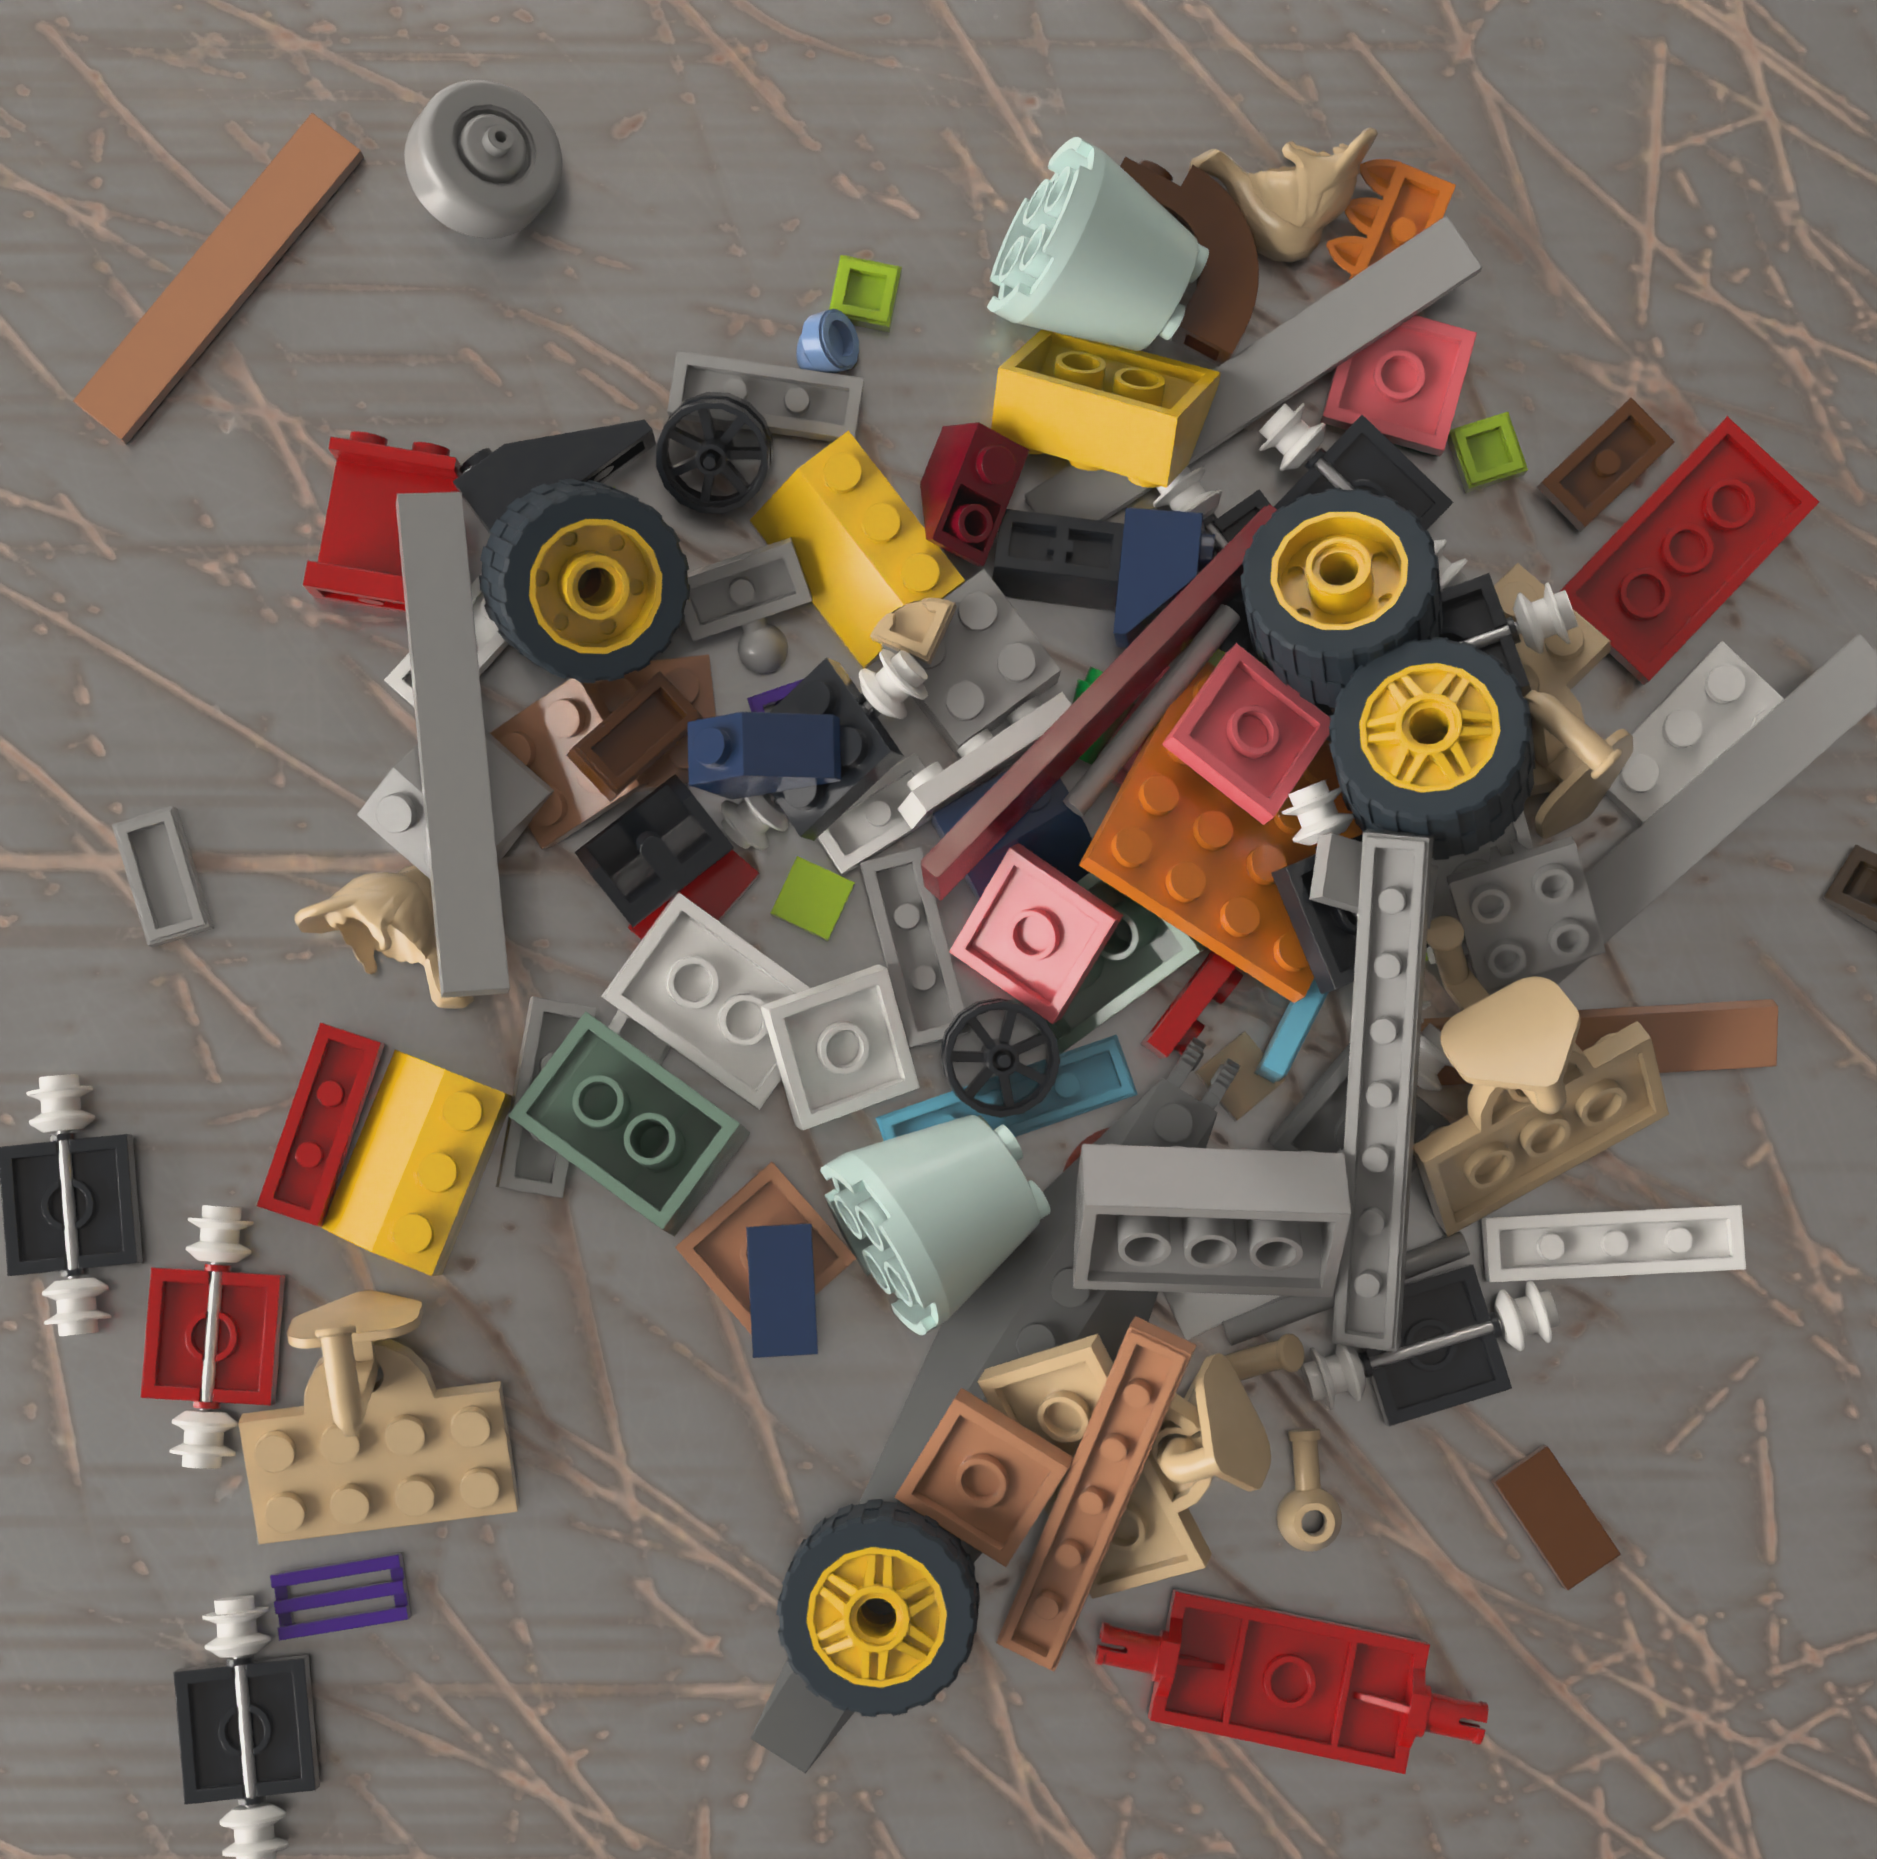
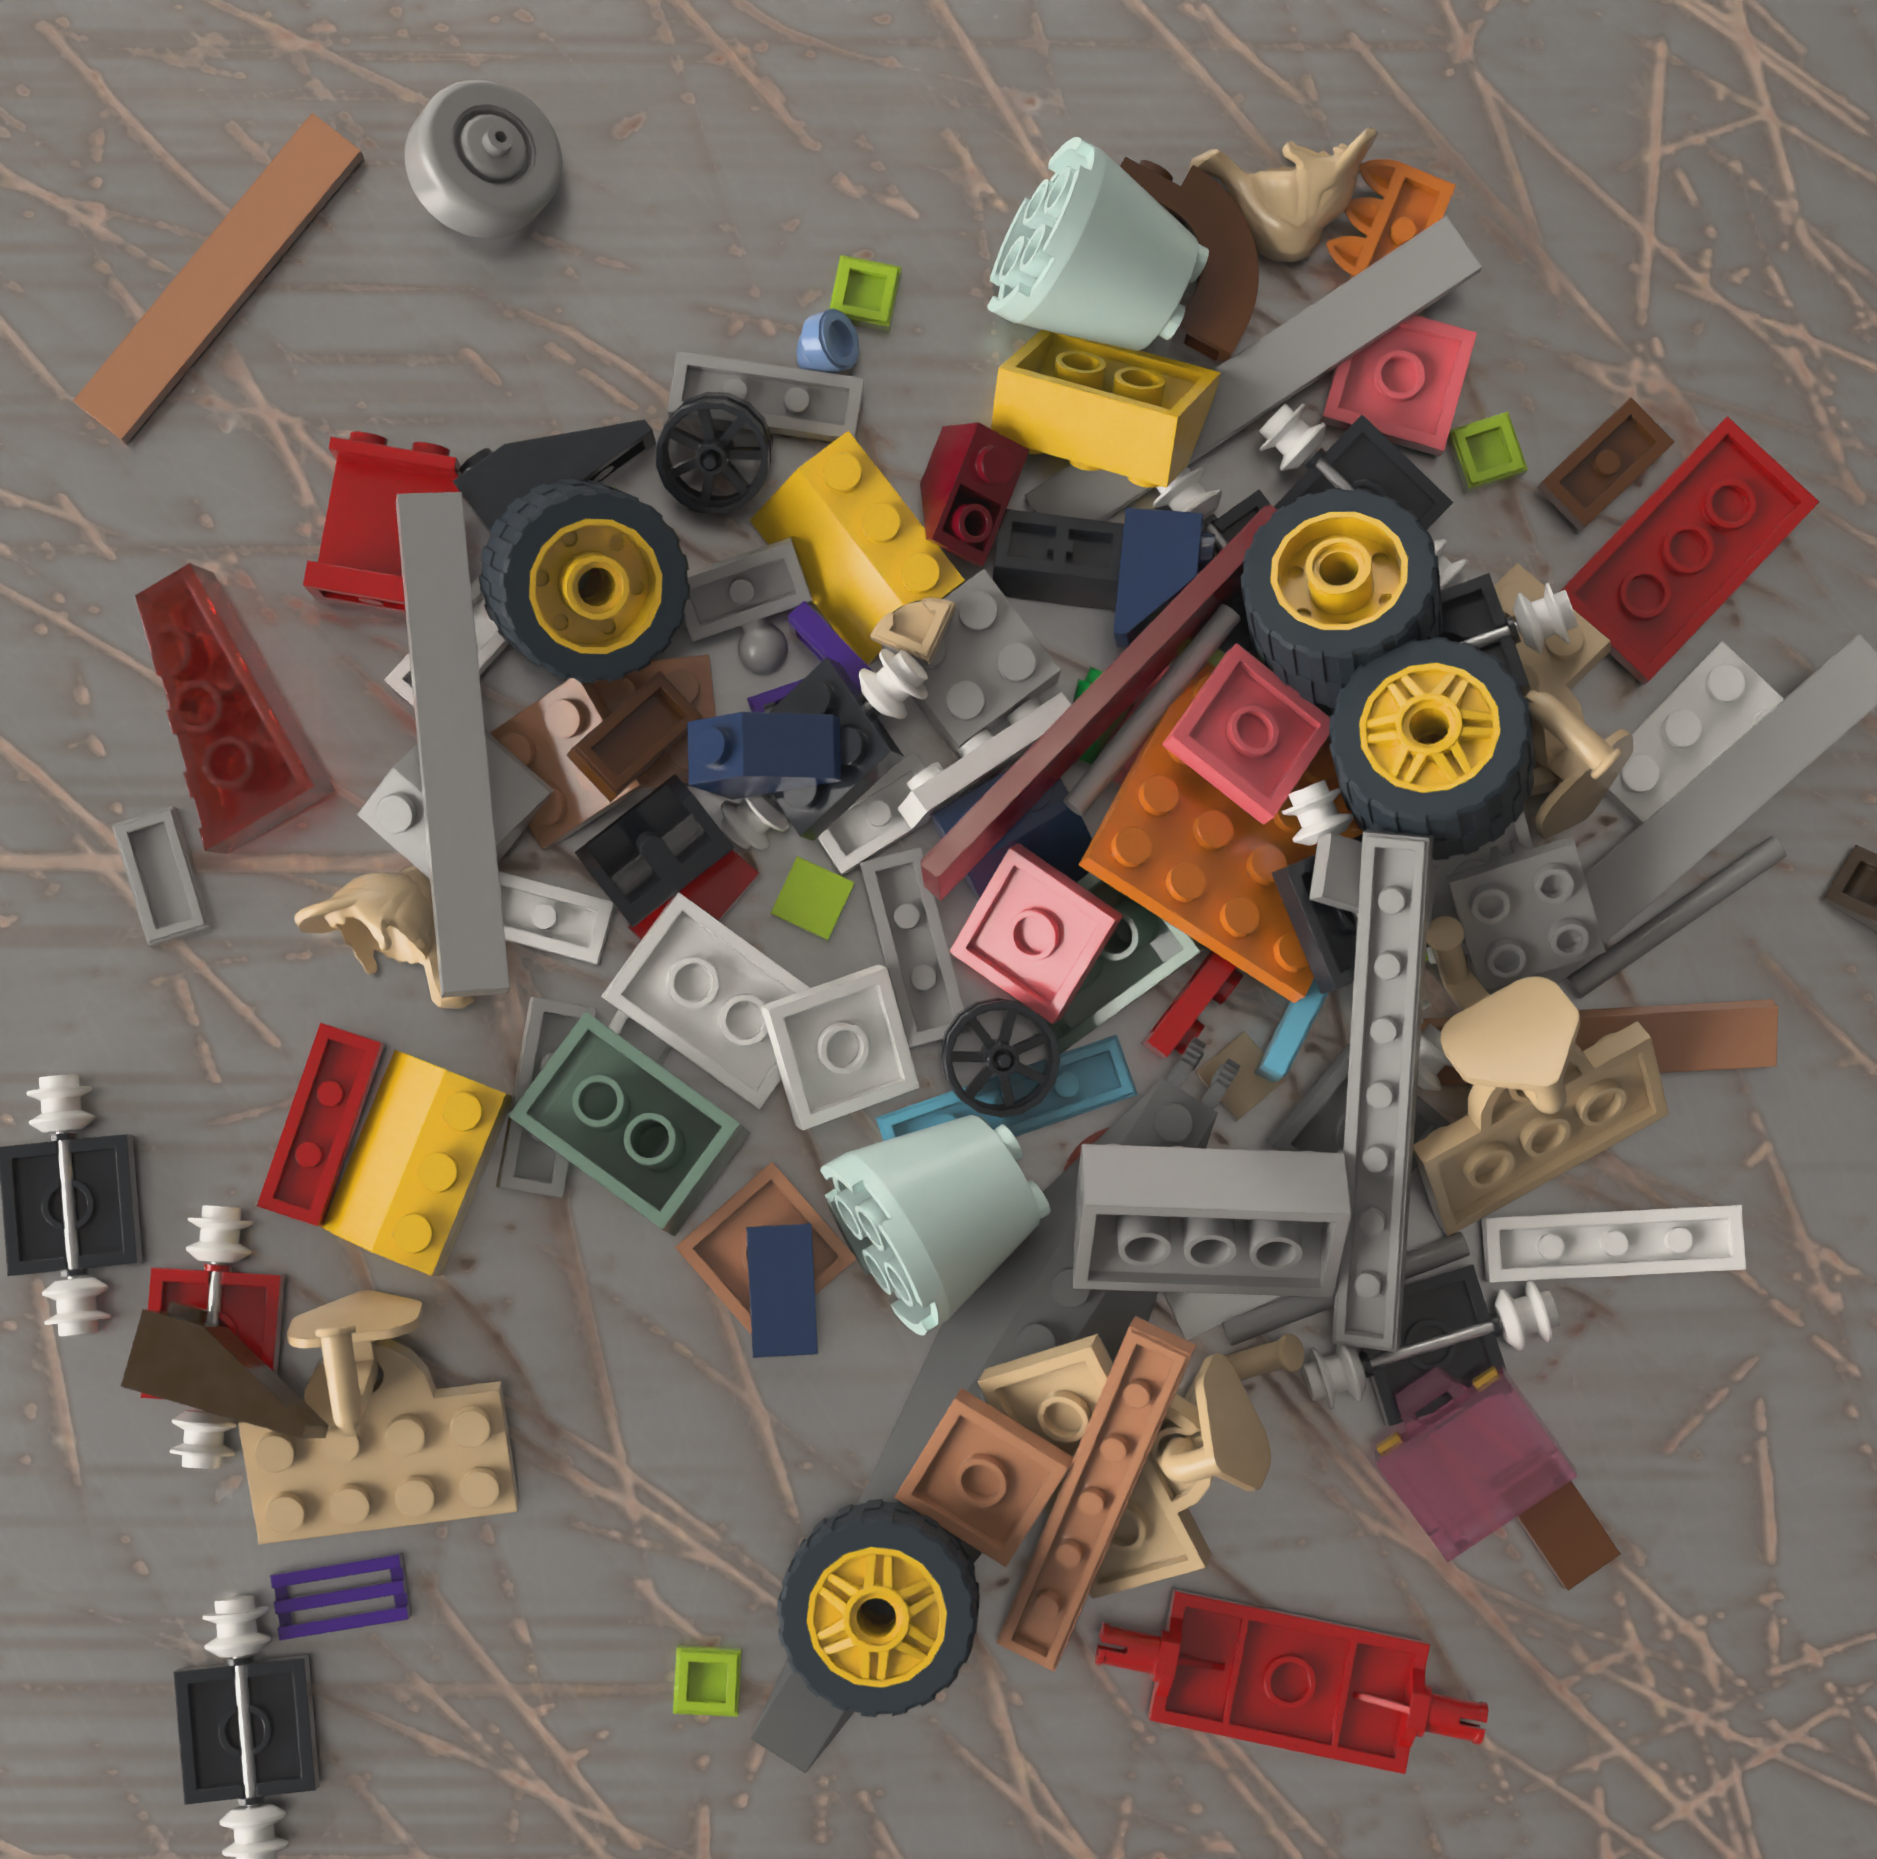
(212, 1370): none -> dark brown slope
(232, 724): none -> clear red wedge
(554, 918): none -> white plate
(707, 1680): none -> lime tile
(824, 642): none -> dark purple tile
(1307, 1496): tan bar -> none
(1471, 1459): none -> clear pink piece
(1676, 917): none -> light grey bar

